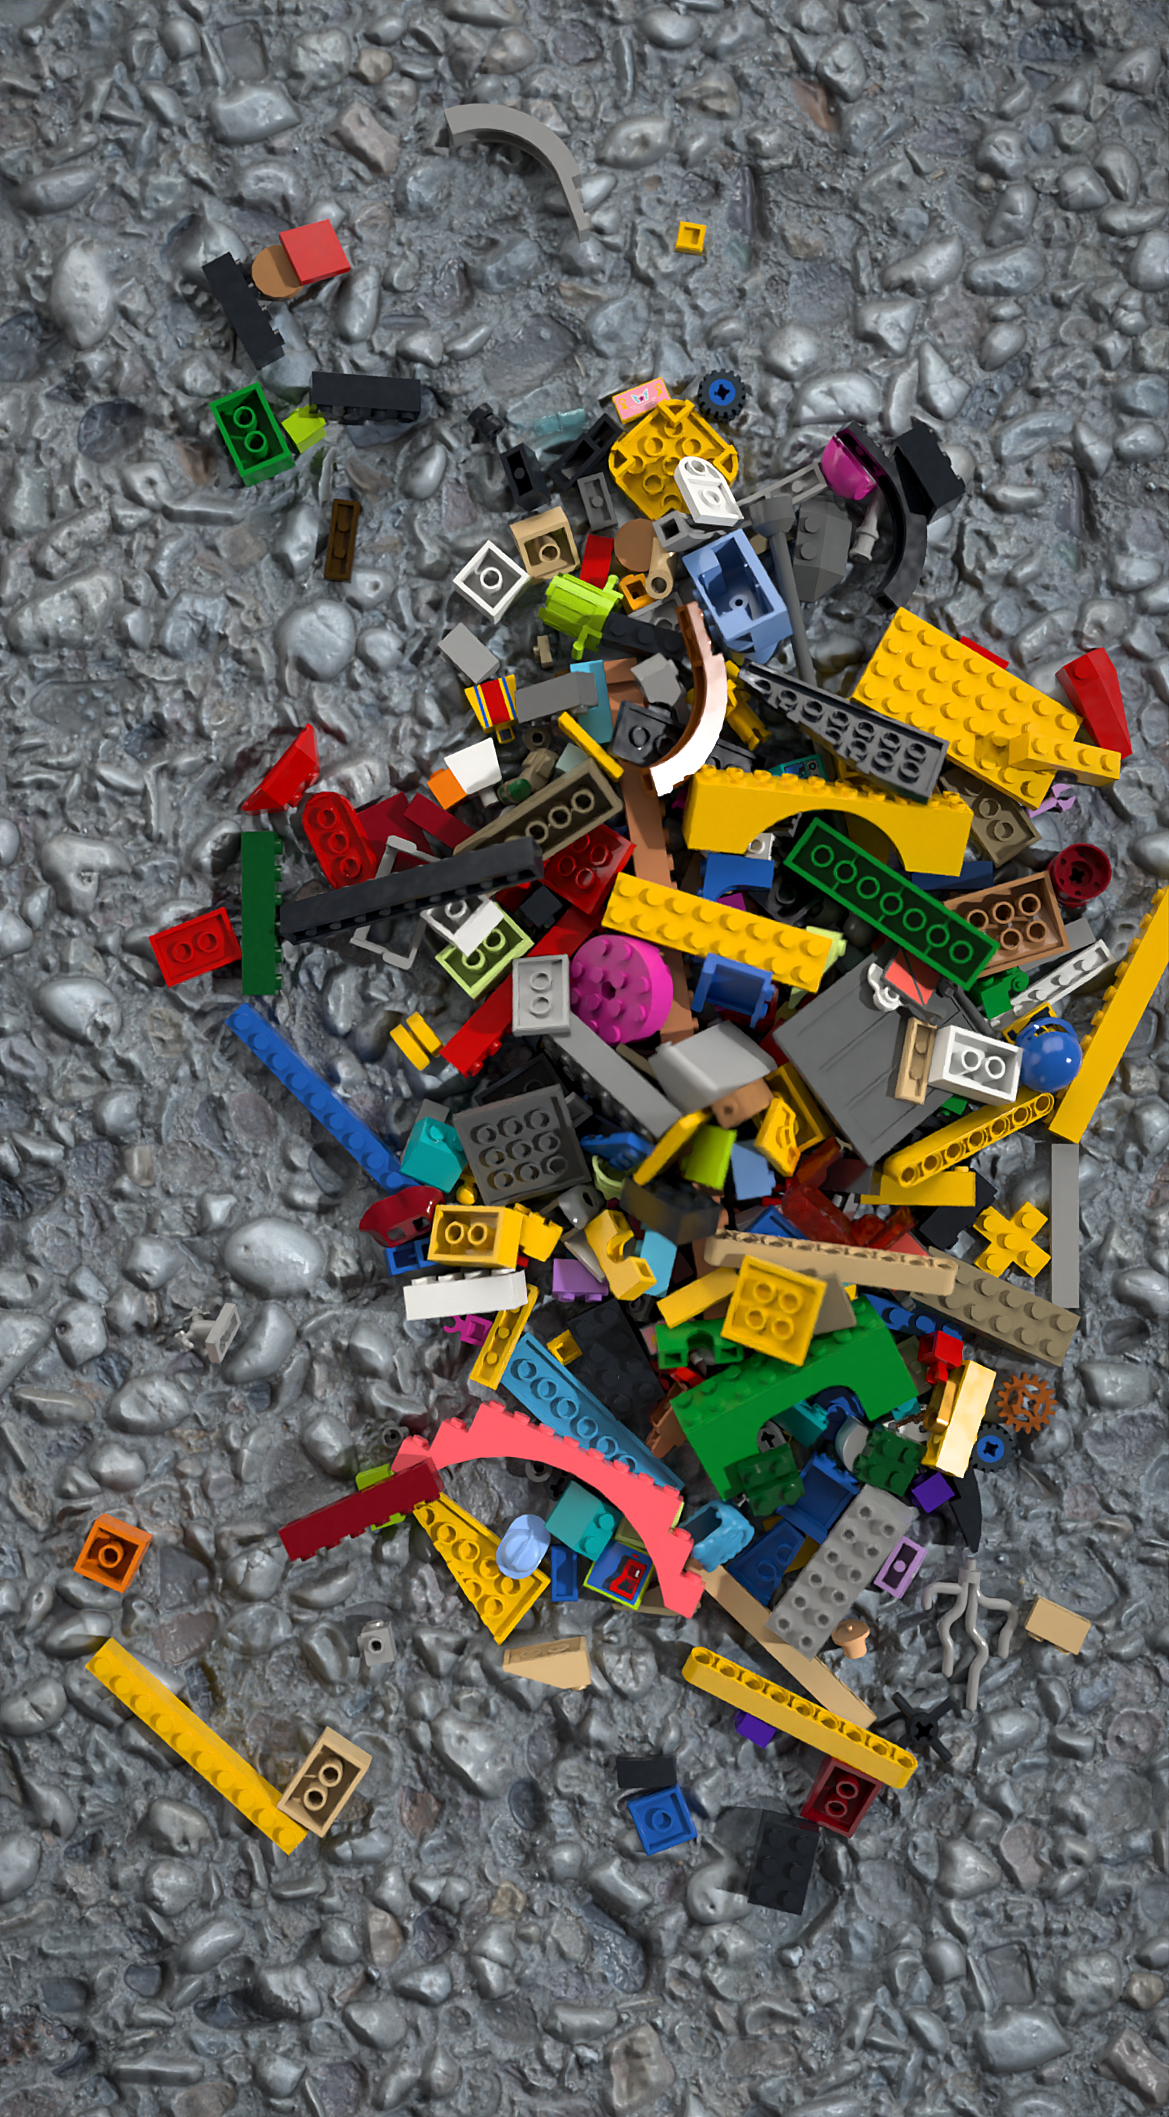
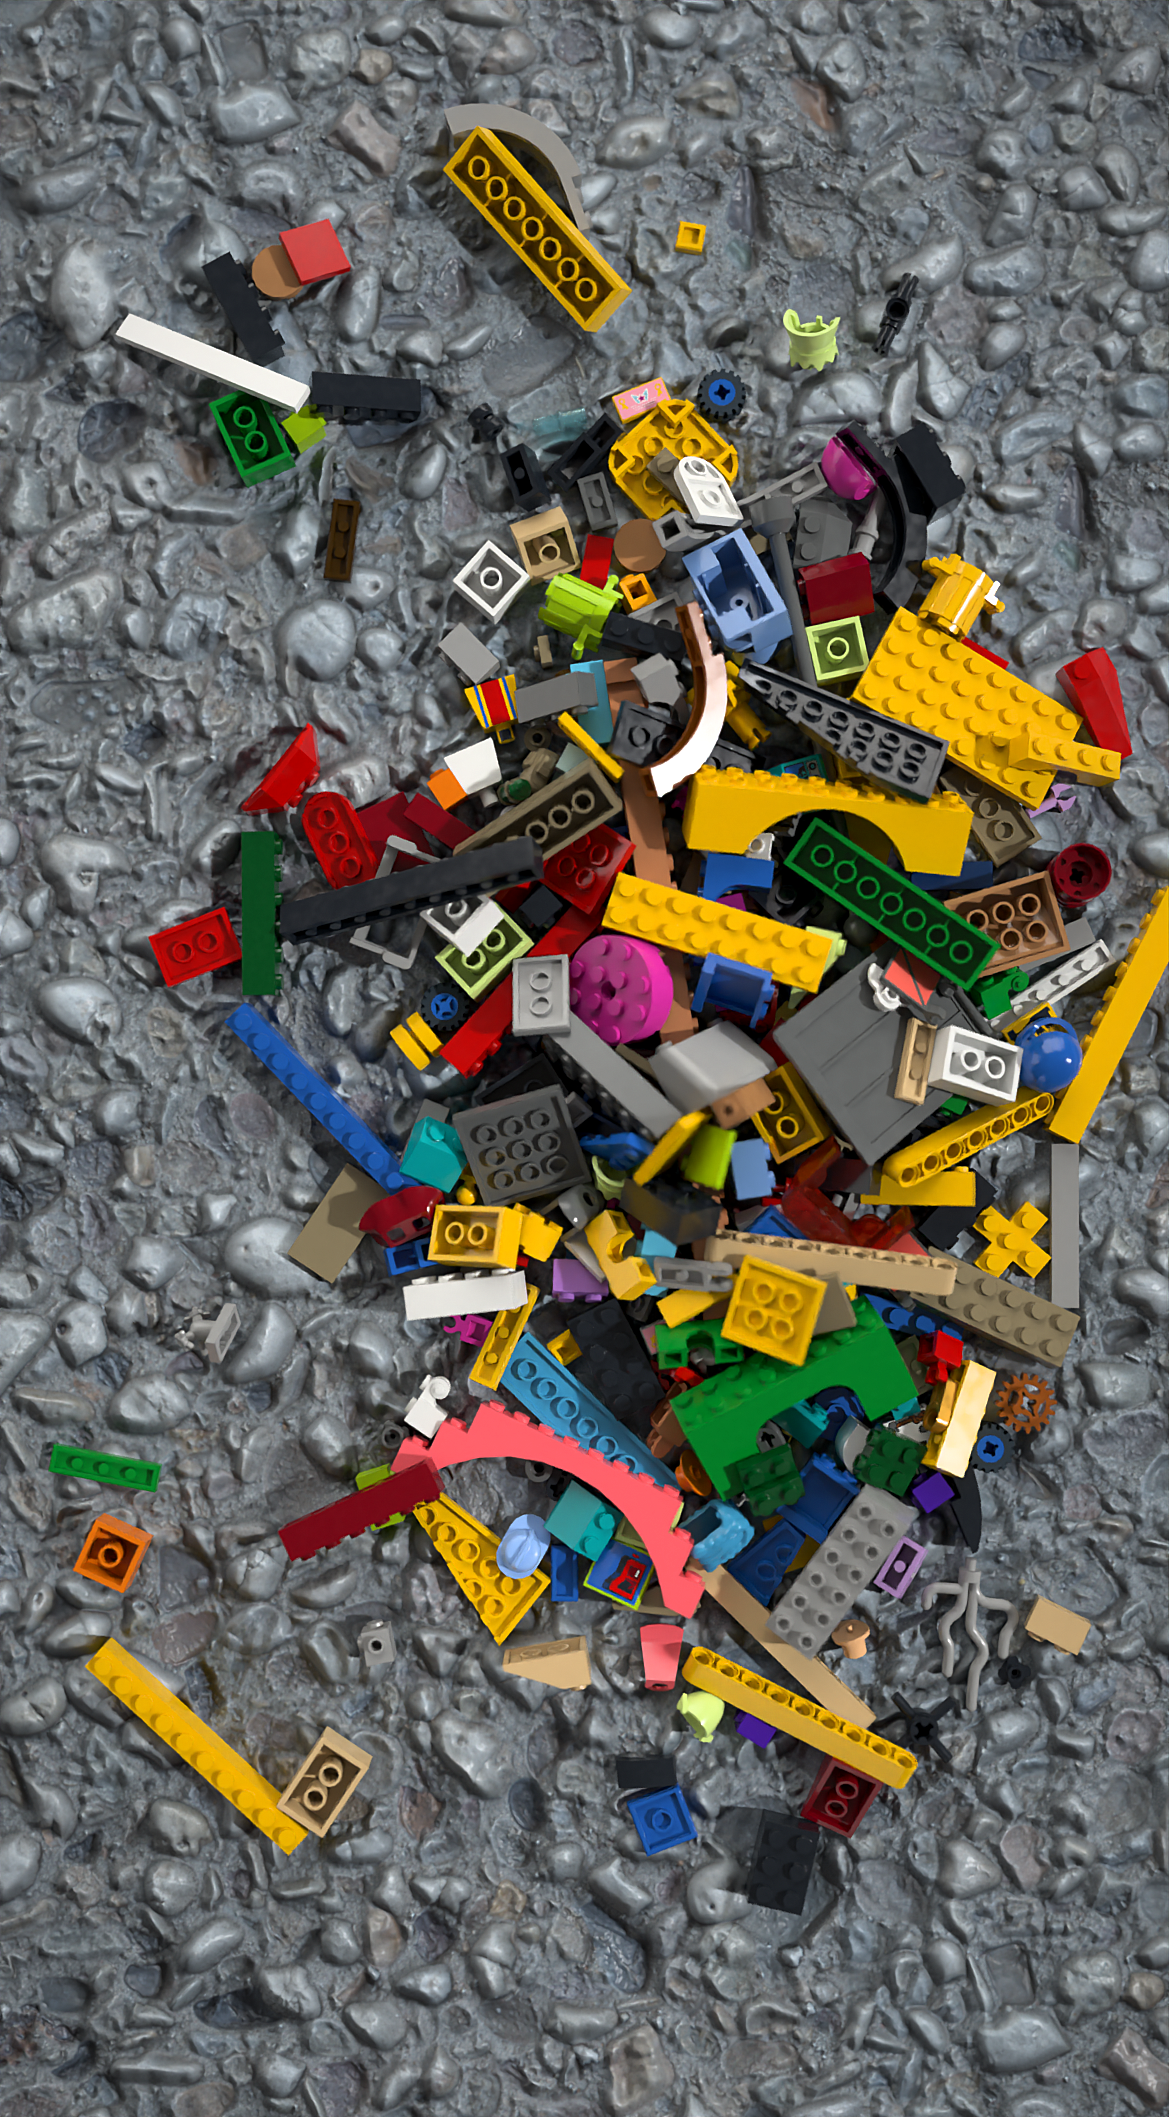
(105, 1467): none -> green tile
(213, 363): none -> white tile
(334, 1227): none -> dark tan tile
(425, 1412): none -> white brick
(437, 1002): none -> black wheel
(537, 229): none -> yellow brick
(660, 1654): none -> coral piece
(662, 469): none -> dark tan plate
(662, 571): tan cylinder -> none
(692, 1274): none -> light grey hinge
(692, 1474): none -> orange piece
(702, 1712): none -> yellowish green hat
(777, 1138): yellow tile -> none
(812, 342): none -> yellowish green hat
(836, 589): none -> dark red brick
(837, 651): none -> yellowish green brick
(891, 325): none -> black pin
(957, 596): none -> yellow container
(1005, 1672): none -> black plate

